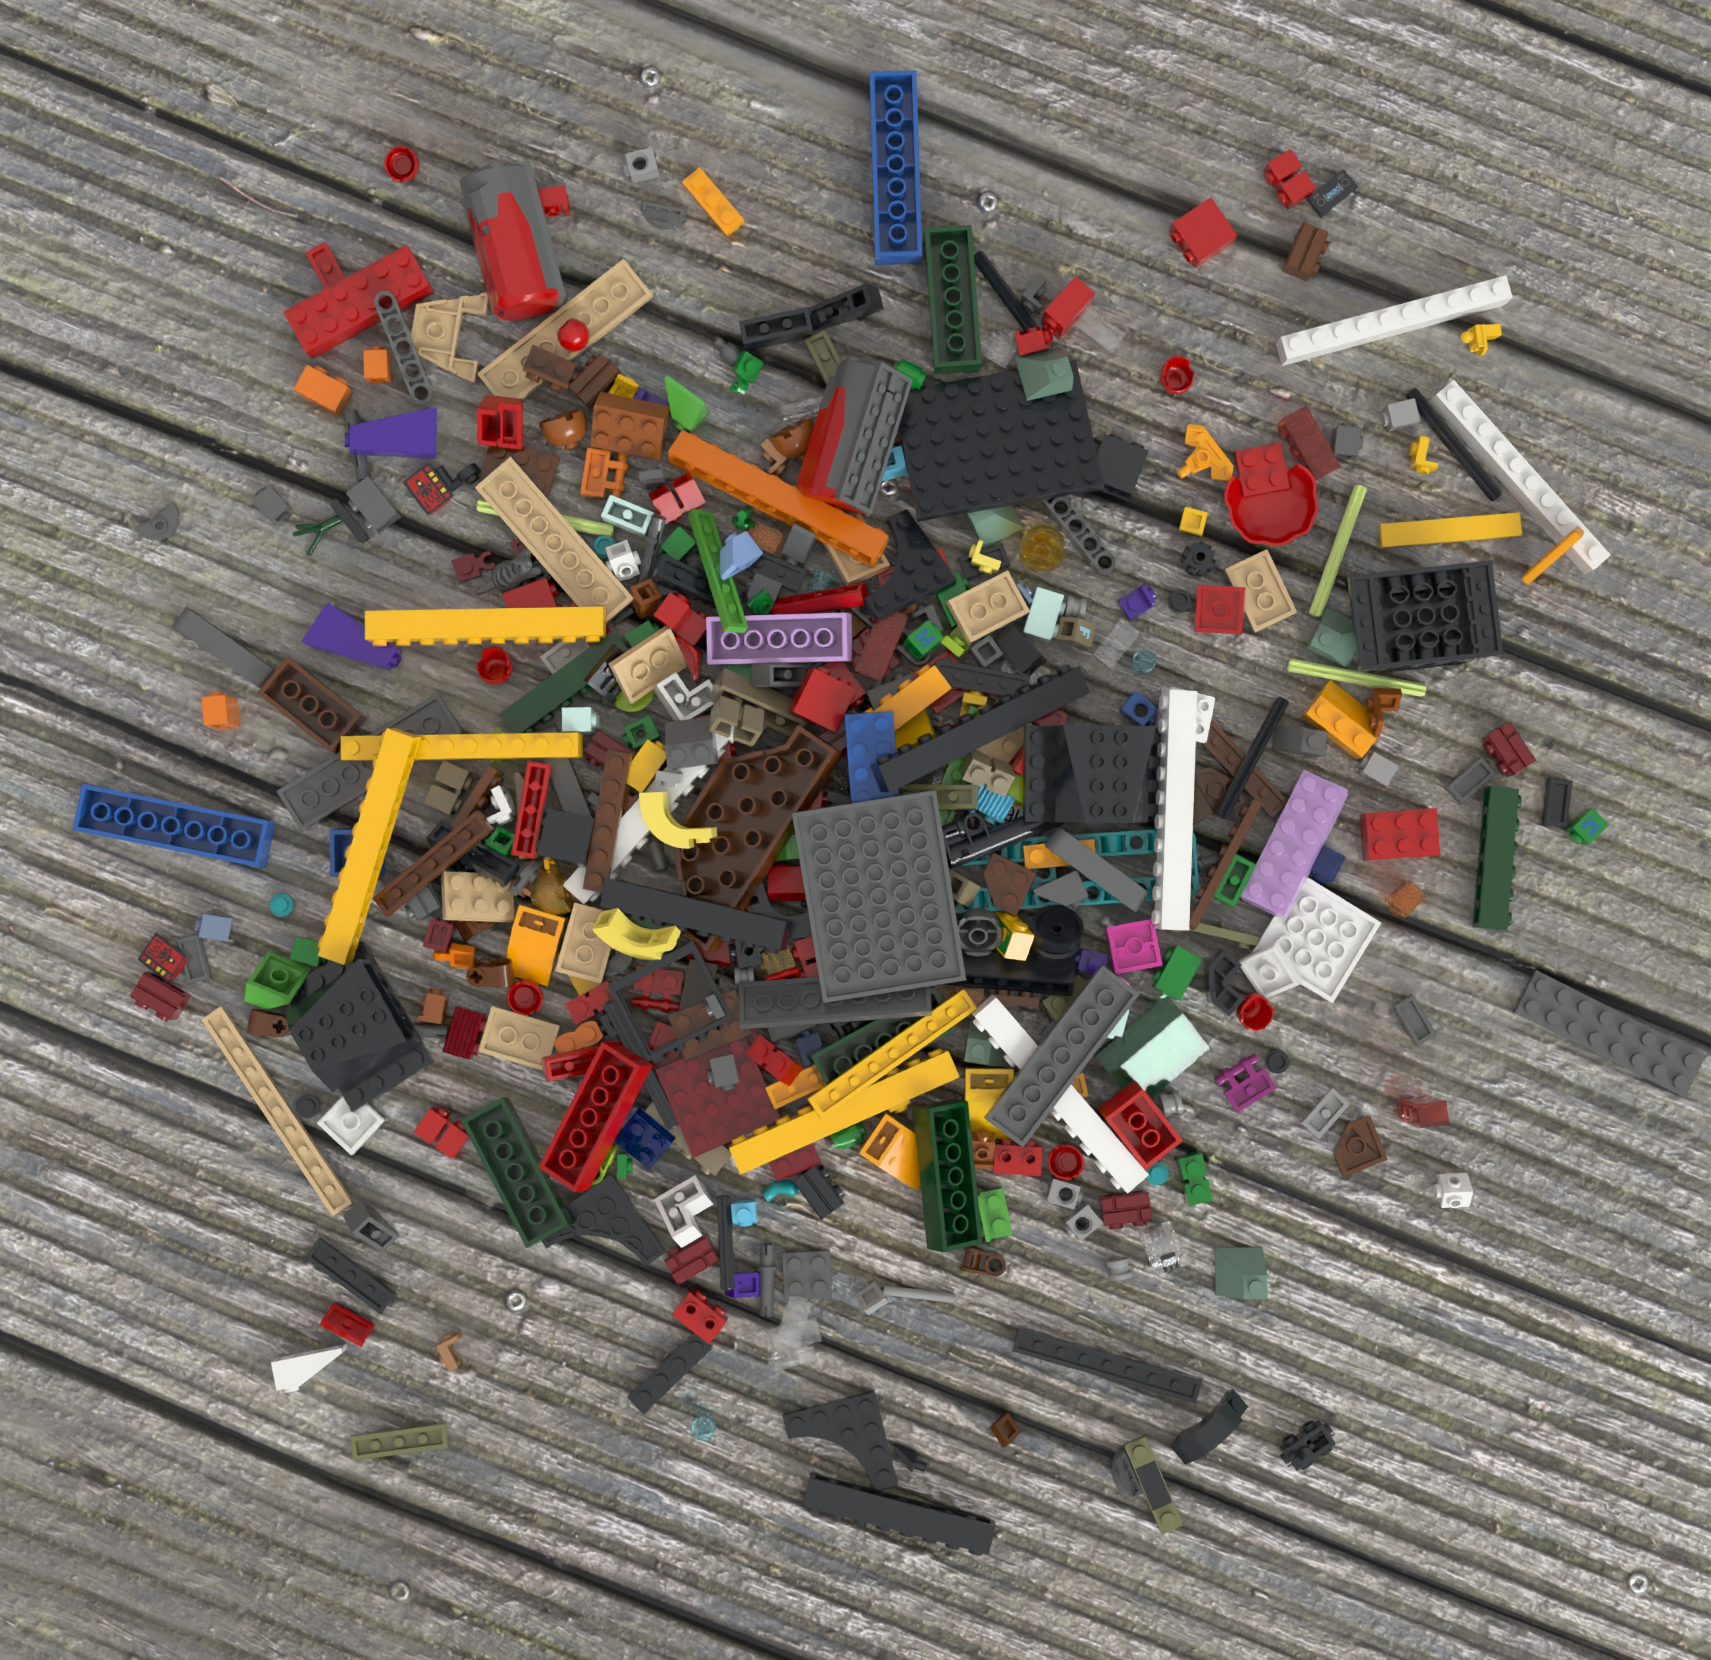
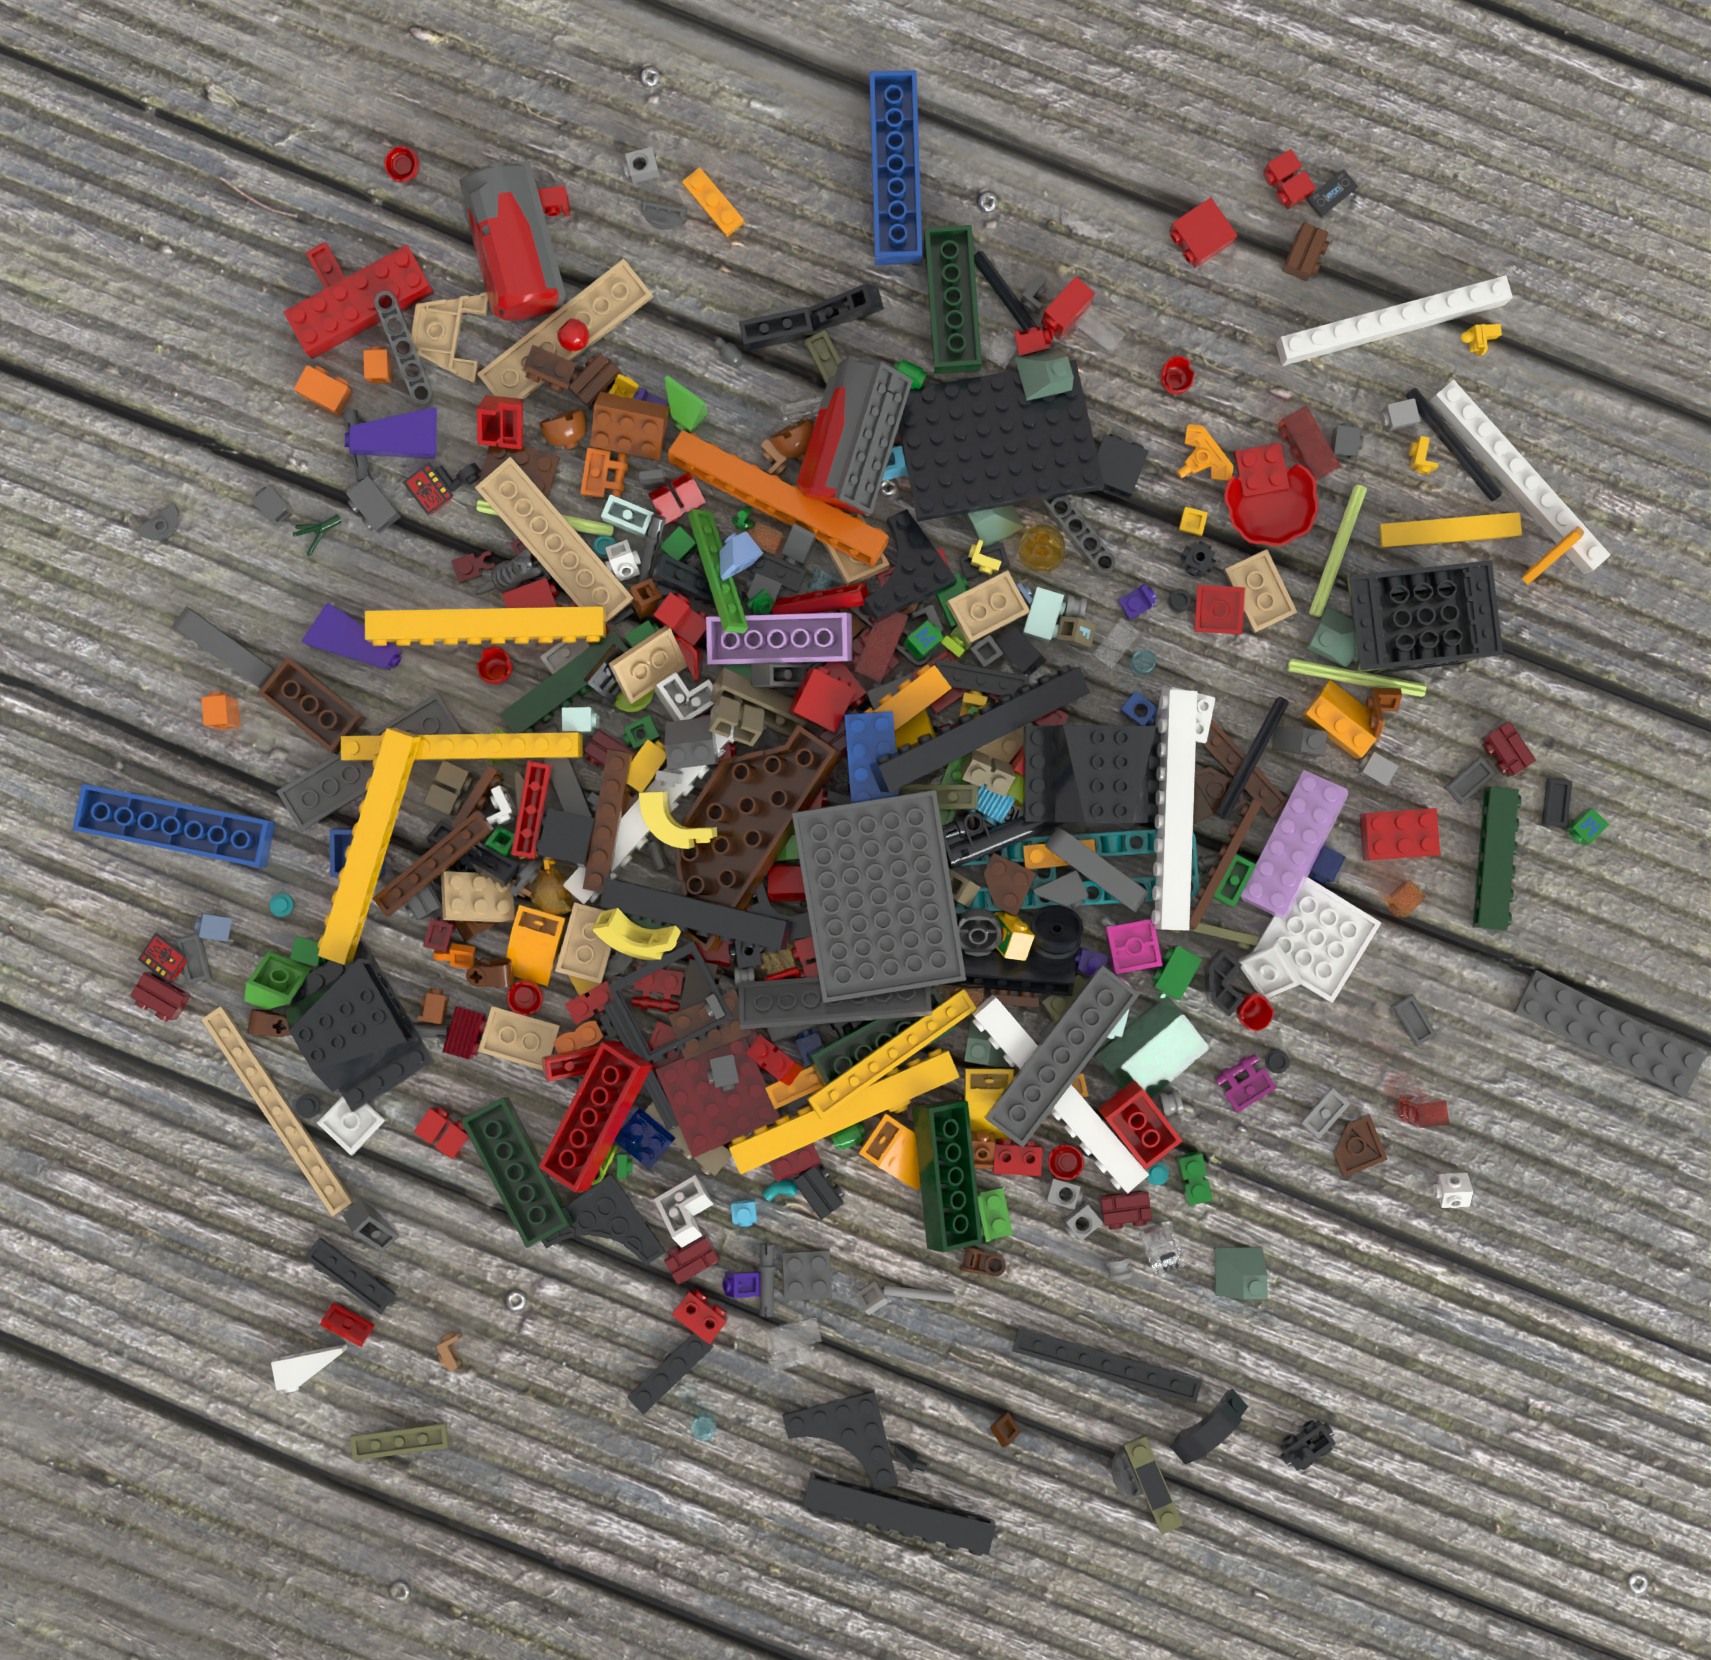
(349, 521): black tile -> none
(725, 1237): black axle -> none
(747, 370): green plate -> none
(793, 1321): clear plate -> none

